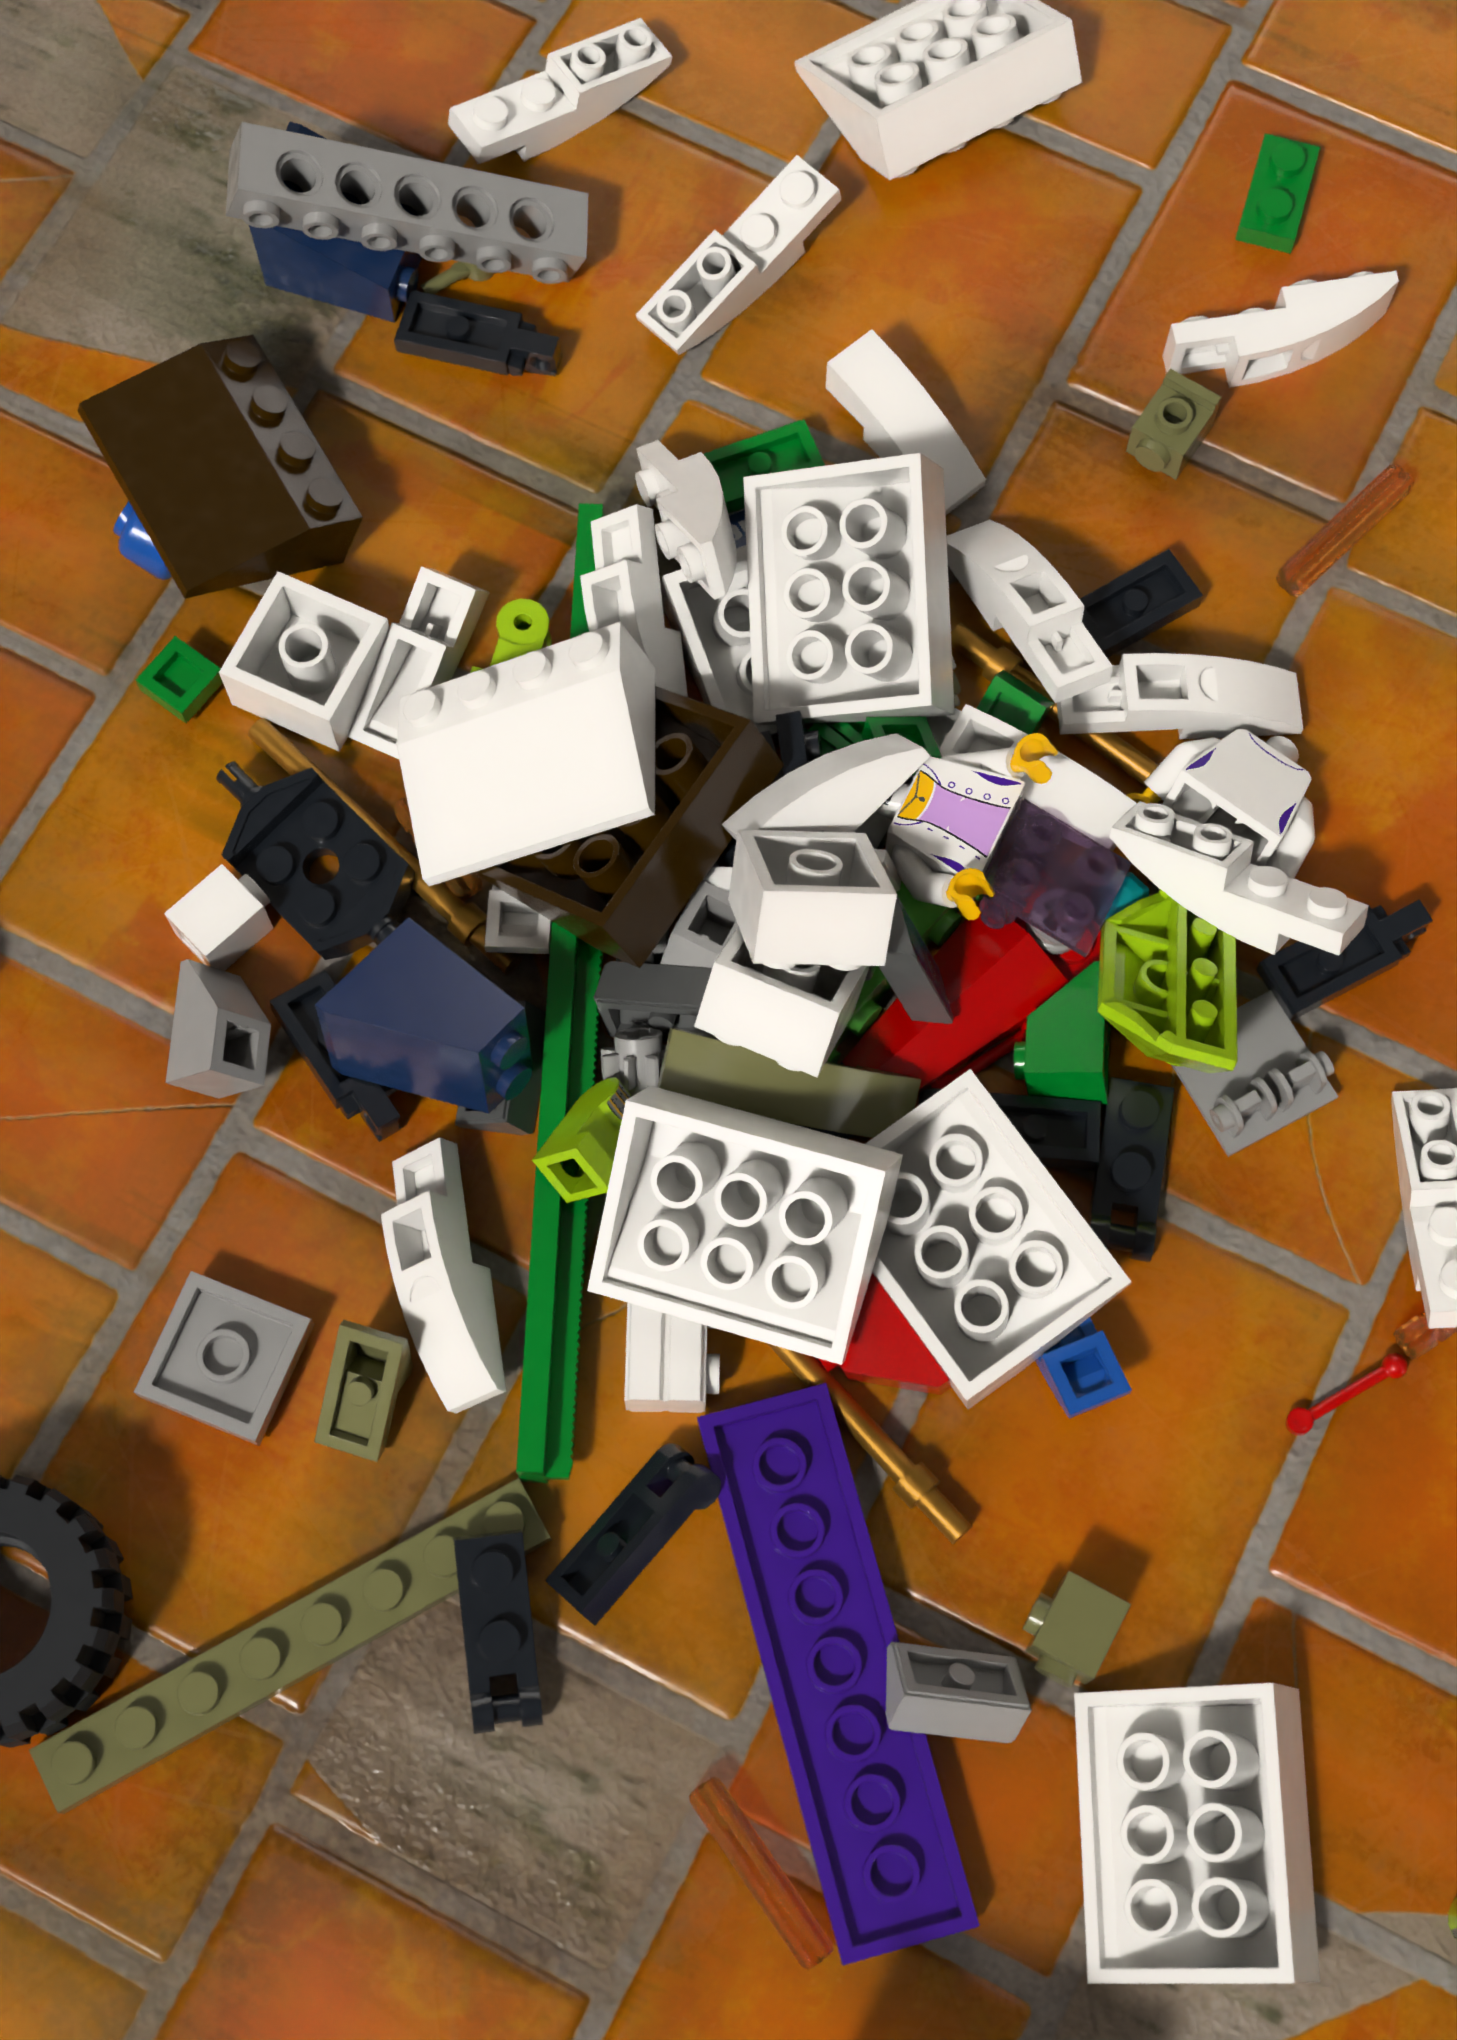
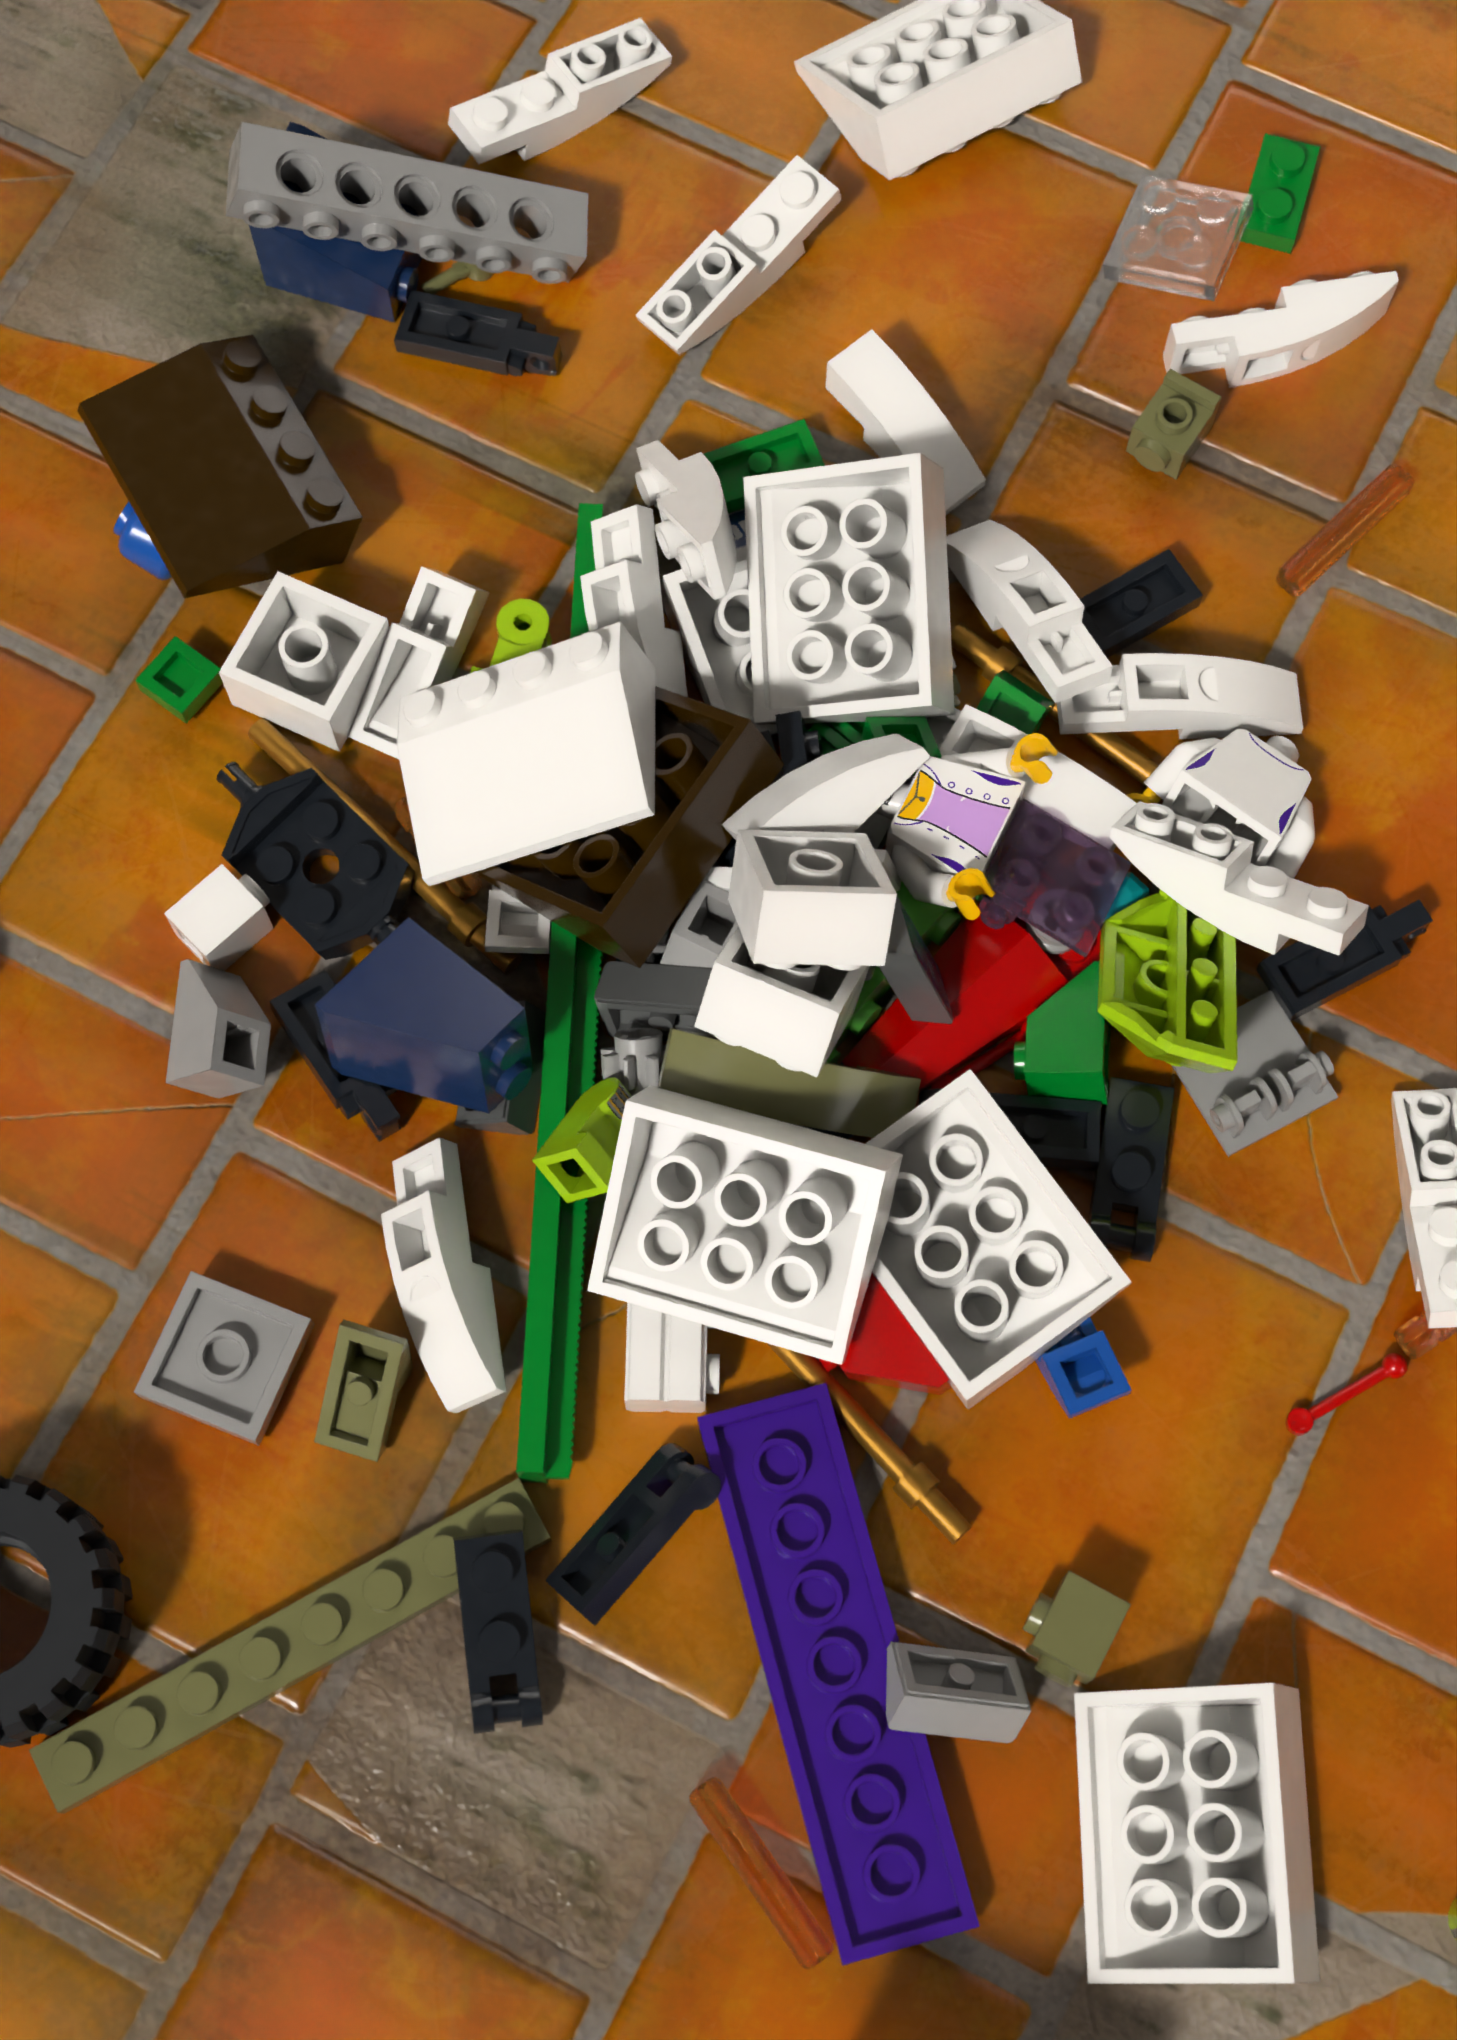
(1178, 237): none -> clear plate

